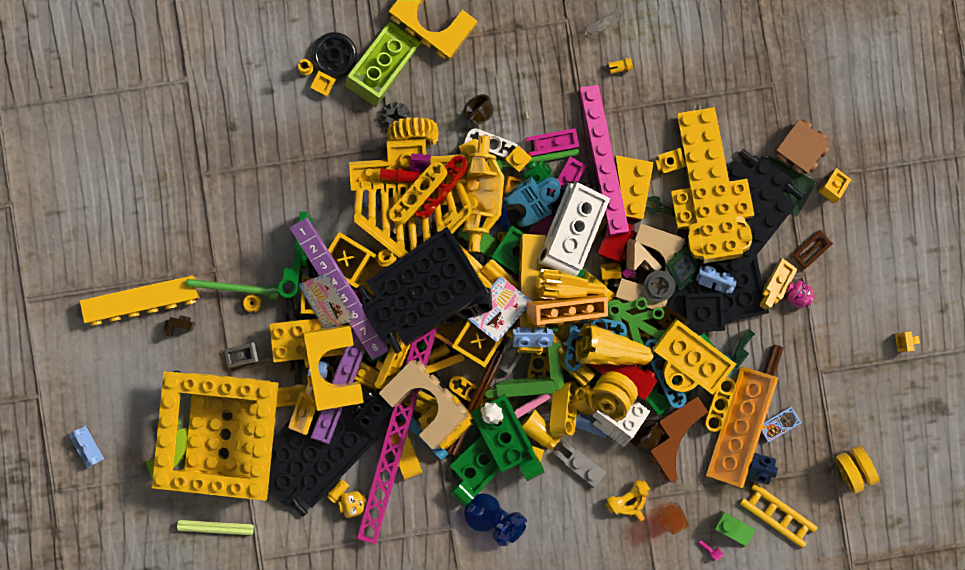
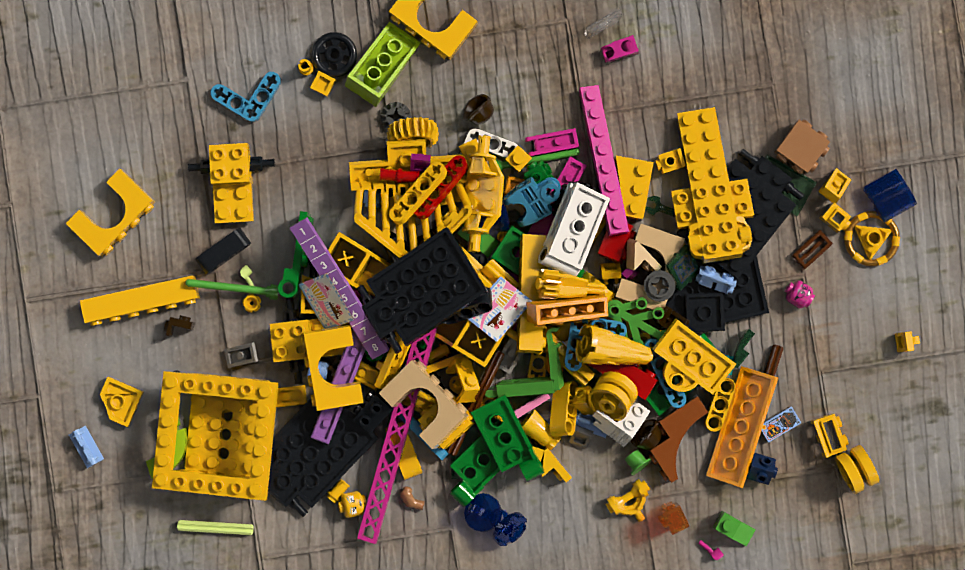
(120, 400): none -> yellow plate
(136, 204): none -> yellow arch
(223, 251): none -> black beam
(232, 180): none -> yellow piece
(245, 104): none -> dark azure beam
(245, 273): none -> yellowish green hand
(303, 412): yellow hinge -> none
(385, 254): yellow plate -> none
(408, 499): none -> medium nougat arm
(467, 379): none -> yellow window
(491, 413): white piece -> none
(540, 338): light blue hinge -> none
(550, 462): none -> yellow slope
(581, 437): none -> flat silver plate
(582, 465): light grey hinge -> none
(620, 49): none -> dark pink leg
(622, 65): yellow pin -> none
(637, 461): none -> bright green piece
(766, 516): yellow bar -> none
(777, 283): yellow hinge -> none
(830, 435): none -> yellow window
(836, 218): none -> yellow window
(871, 239): none -> yellow piece
(890, 195): none -> clear blue slope

